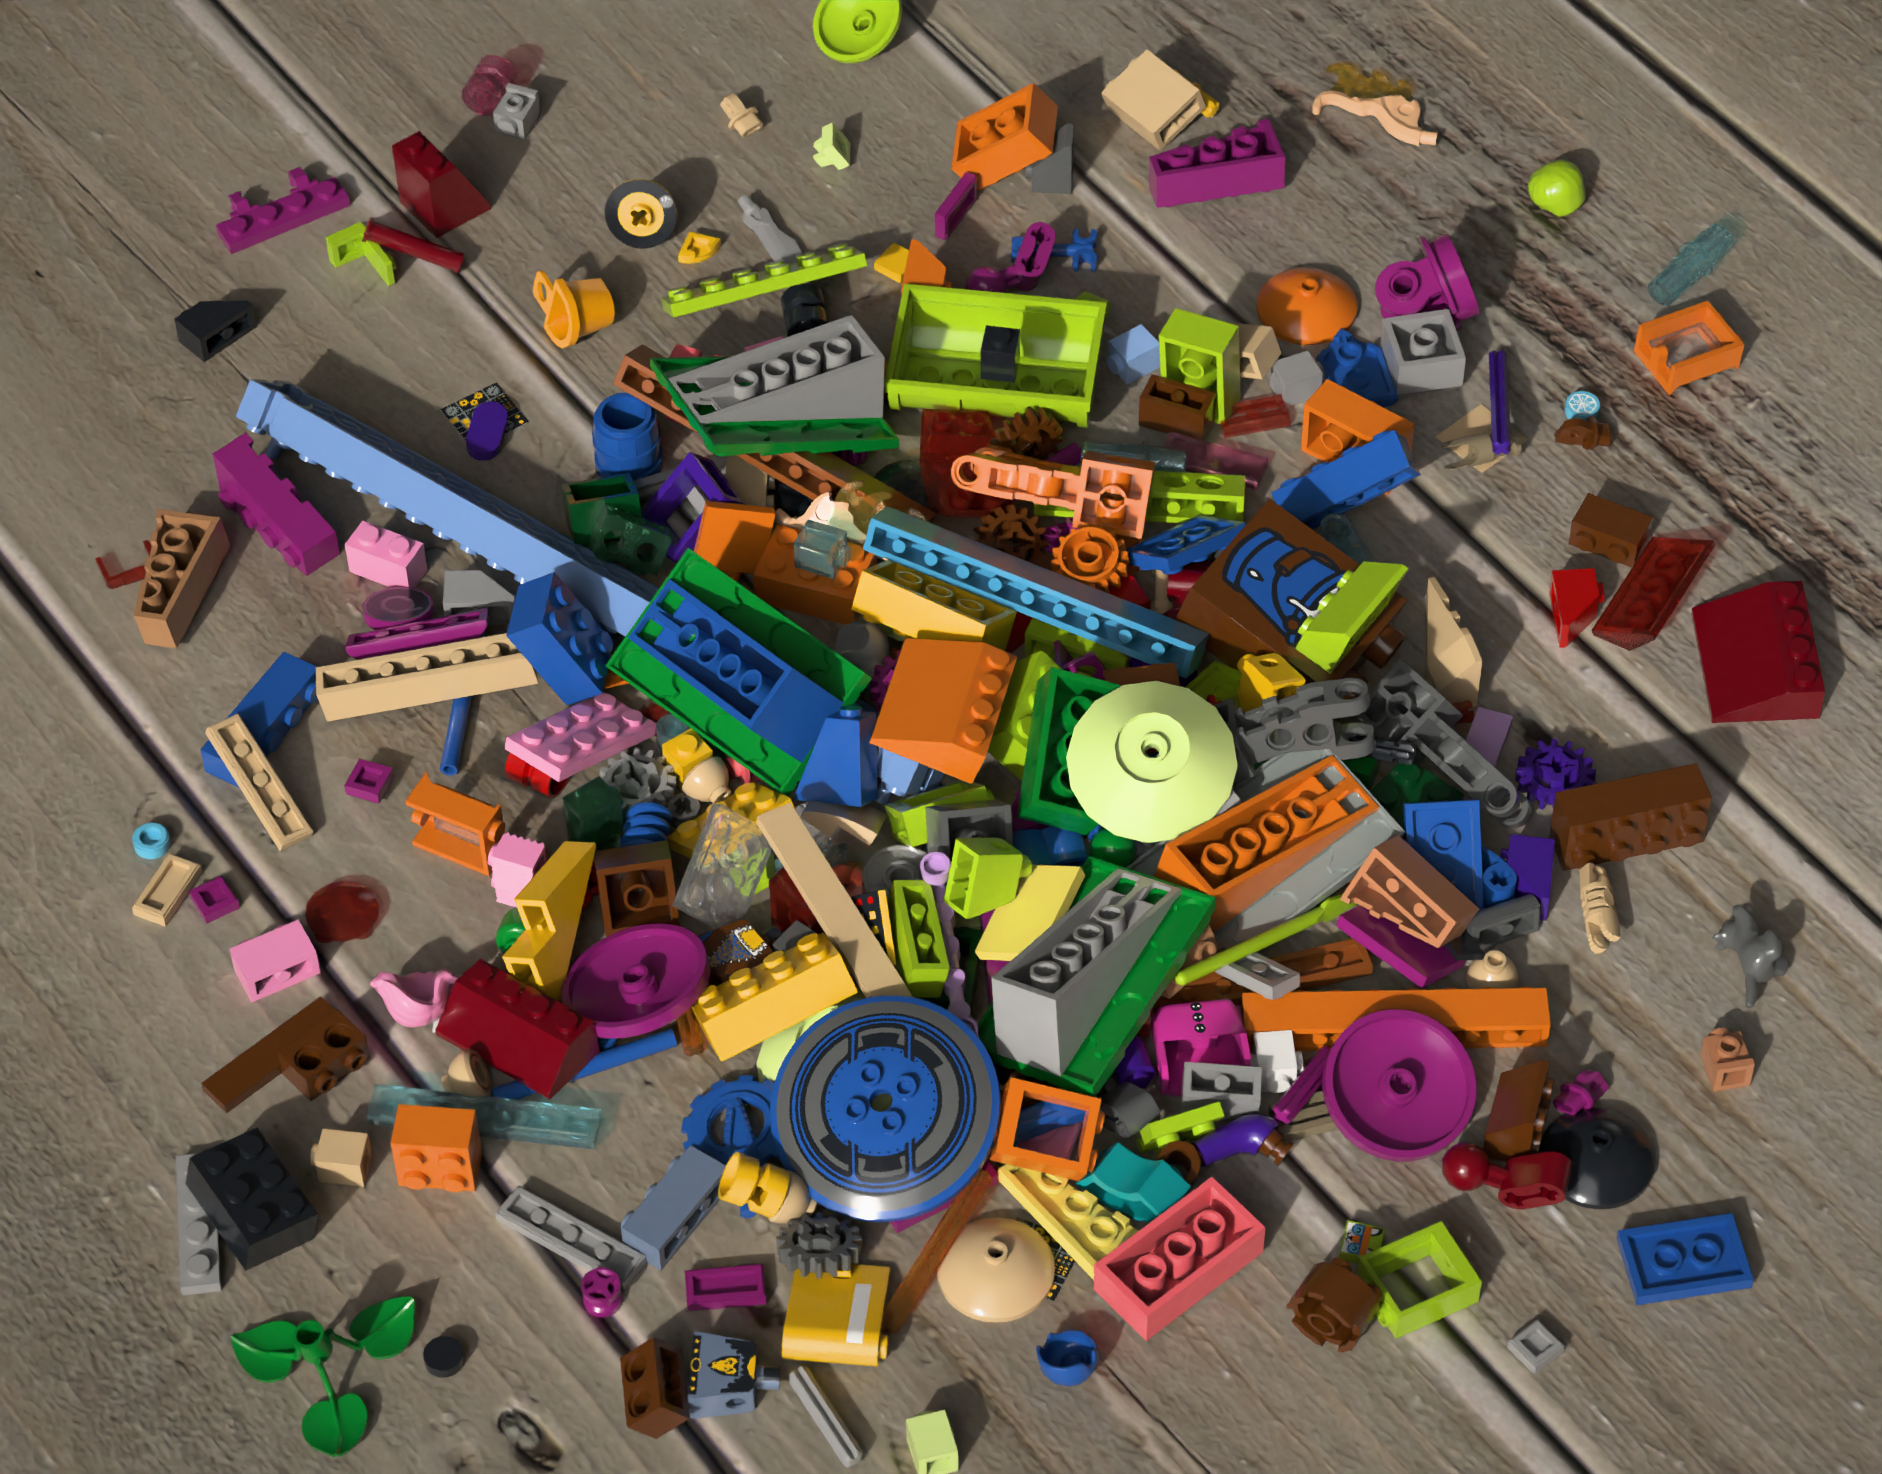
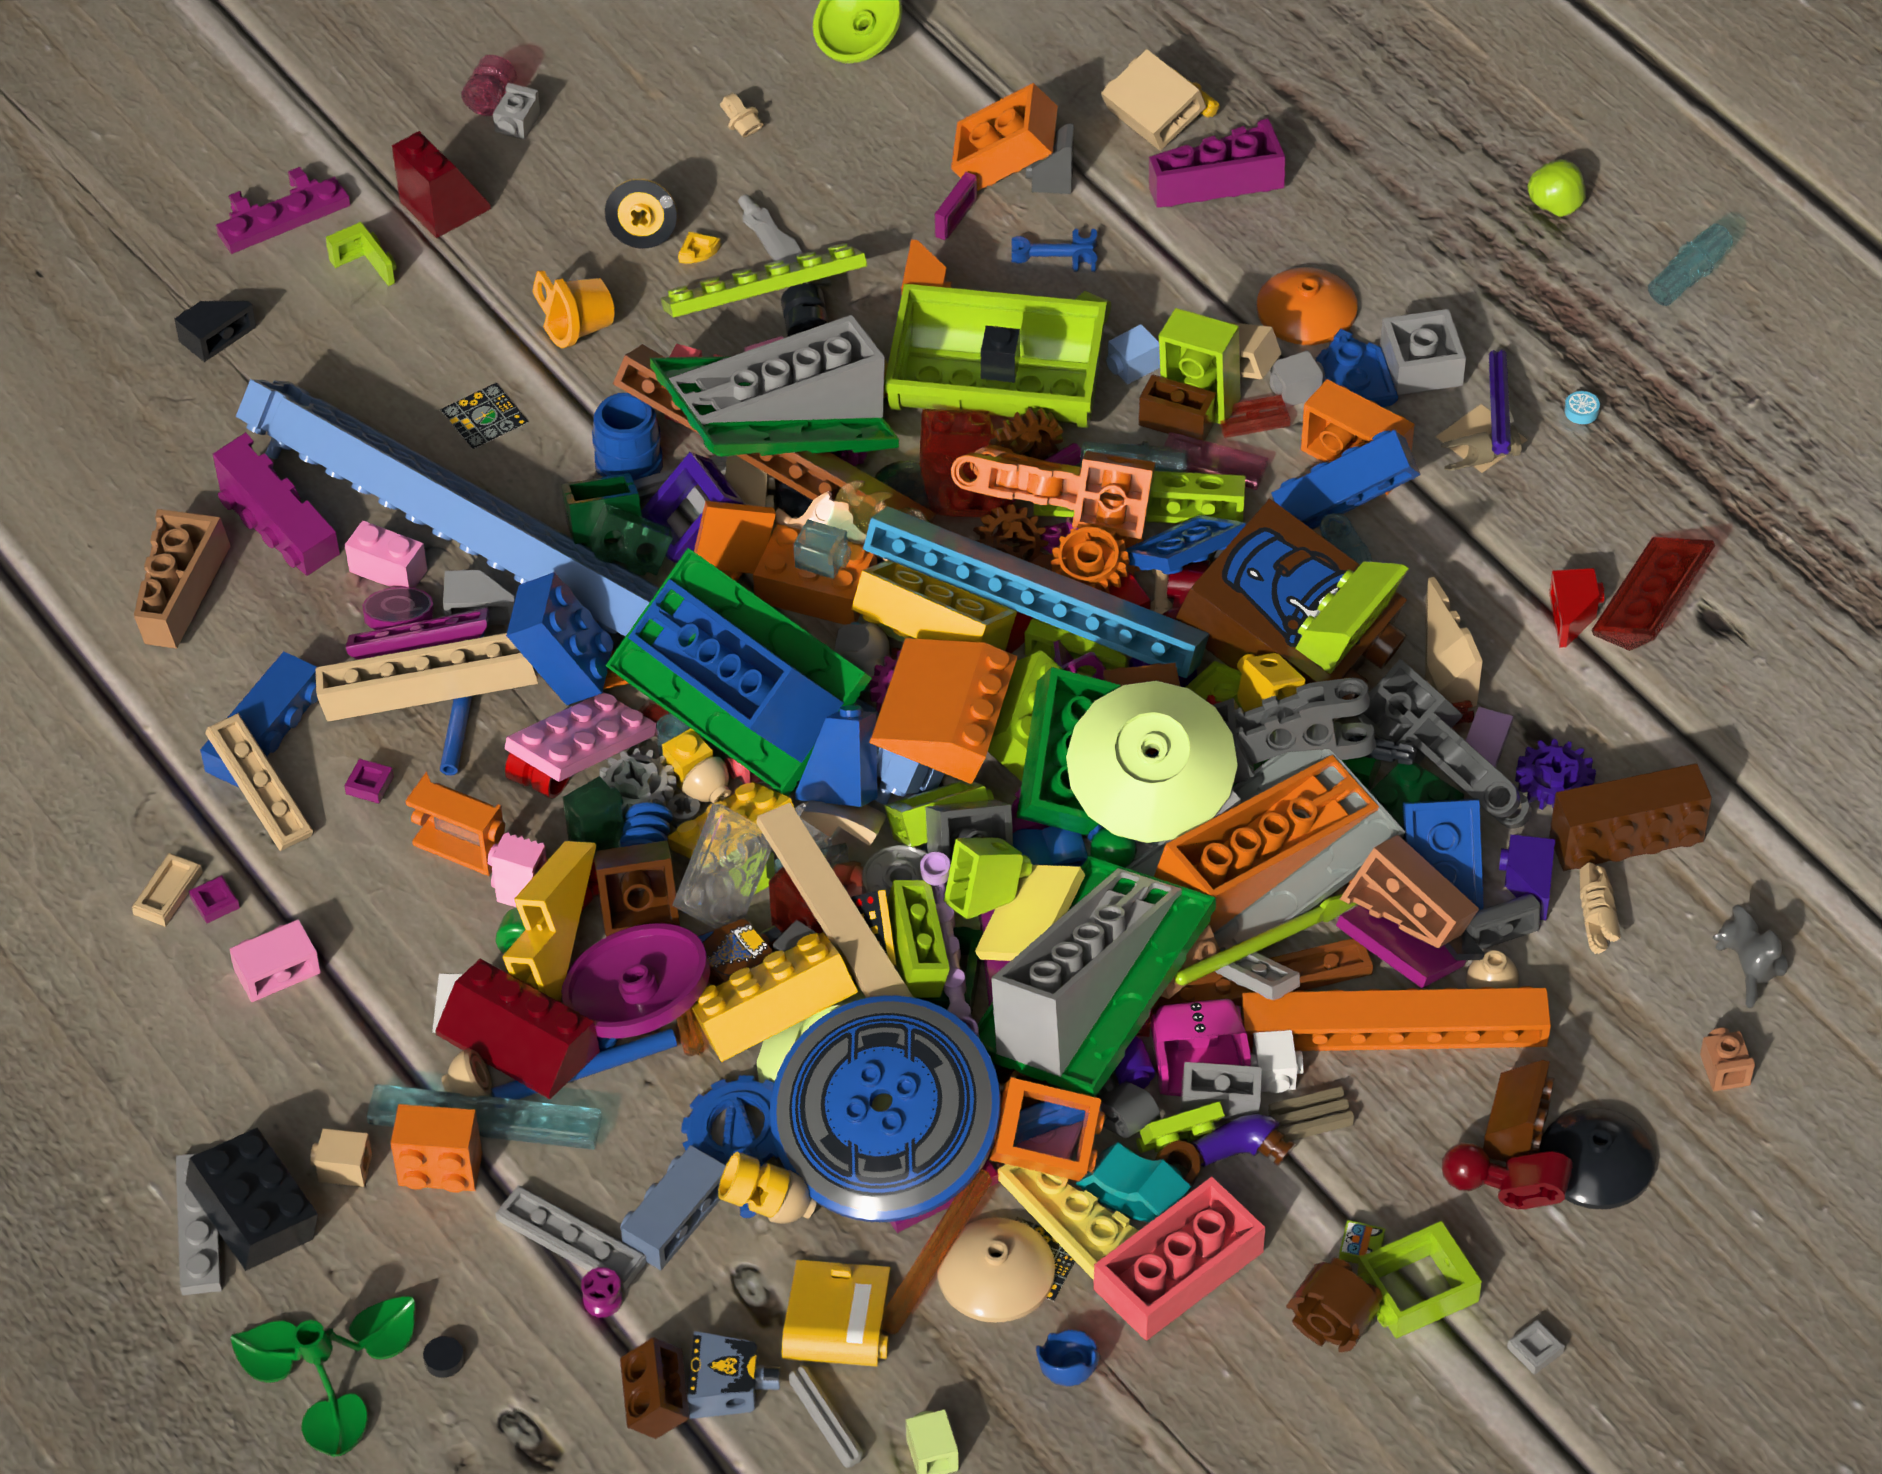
(124, 578): clear red piece -> none
(151, 840): medium azure tile -> none
(261, 1061): reddish brown tile -> none
(321, 1050): reddish brown brick -> none
(342, 912): clear red dish -> none
(412, 245): dark red pin -> none
(416, 997): bright pink hair -> none
(486, 431): dark purple tile -> none
(725, 1287): magenta tile -> none
(819, 1245): dark grey gear -> none
(832, 148): yellowish green tile -> none
(892, 262): yellow tile -> none
(992, 280): magenta beam -> none
(1301, 1088): magenta axle -> none
(1376, 98): light nougat piece -> none
(1399, 1085): magenta dish -> none
(1428, 284): magenta piece -> none
(1498, 879): blue panel -> none
(1581, 1093): magenta piece -> none
(1584, 433): reddish brown piece -> none
(1610, 530): reddish brown brick -> none
(1684, 1259): blue plate -> none
(1688, 346): orange window -> none
(1759, 655): dark red slope -> none

